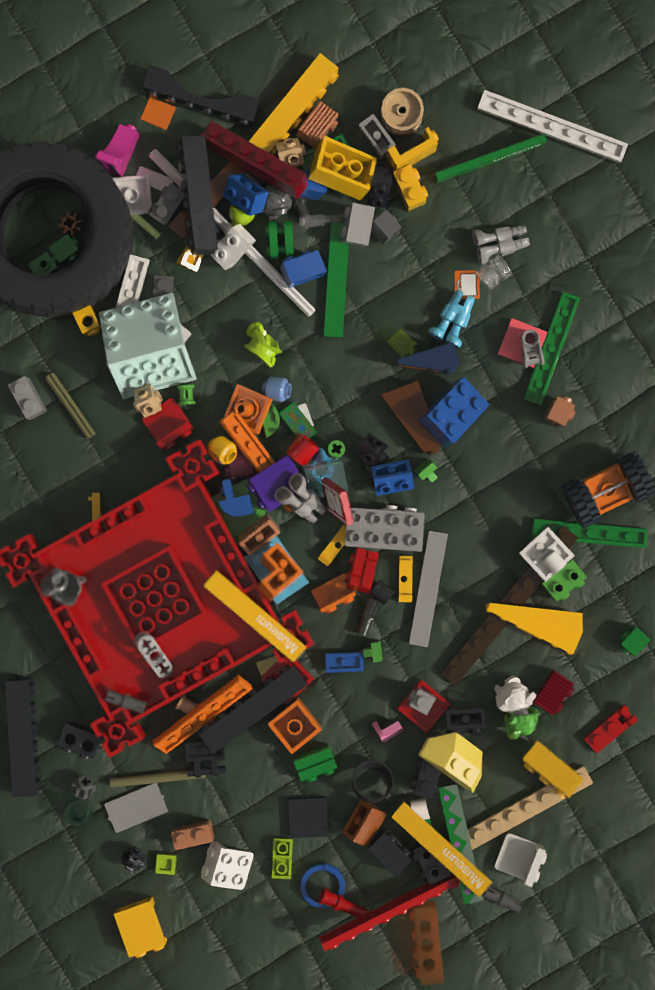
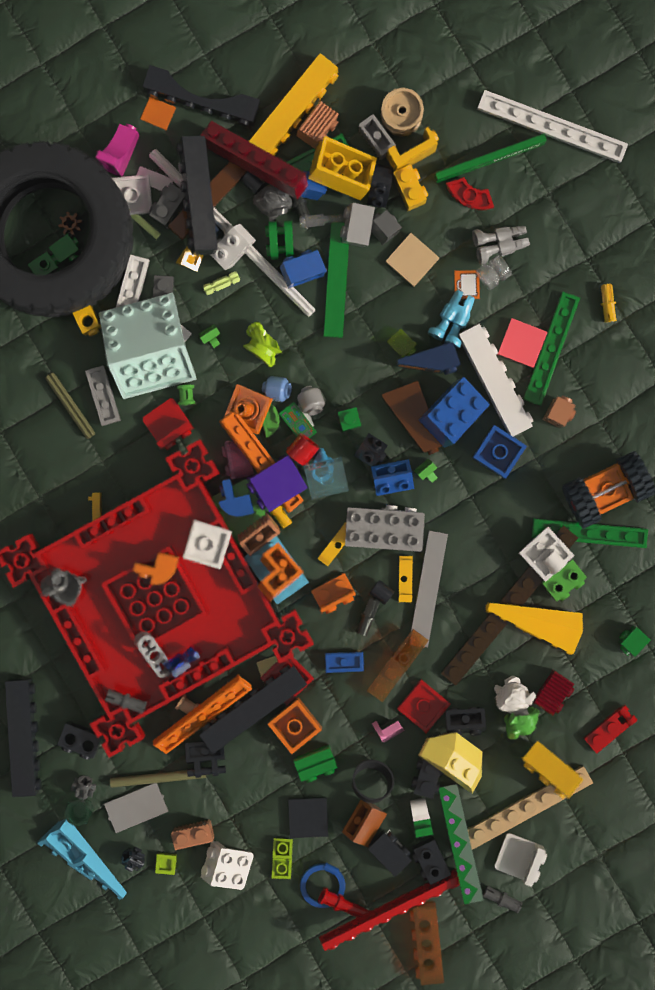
(27, 398): light grey brick -> none
(70, 844): none -> medium azure wedge
(103, 395): none -> light grey plate
(140, 928): yellow panel -> none
(147, 400): tan brick -> none
(163, 570): none -> orange brick
(180, 663): none -> clear blue plate
(207, 544): none -> white tile
(210, 335): none -> bright green tile
(221, 283): none -> yellowish green axle
(222, 450): yellow head -> none
(239, 217): lime brick -> none
(245, 194): blue brick -> none
(255, 616): yellow tile -> none
(281, 516): none -> yellow pin
(291, 152): tan brick -> none
(306, 503): light grey piece -> none
(311, 400): none -> light grey head
(330, 448): bright green bush -> none
(337, 501): tile -> none
(349, 419): none -> green brick
(362, 570): red brick -> none
(375, 651): bright green tile -> none
(397, 665): none -> clear orange slope
(412, 259): none -> tan tile
(421, 700): light grey brick -> none
(441, 849): yellow tile -> none
(469, 196): none -> red tile
(494, 380): none -> white brick
(499, 452): none -> blue brick
(531, 350): light grey piece -> none
(608, 303): none -> yellow axle

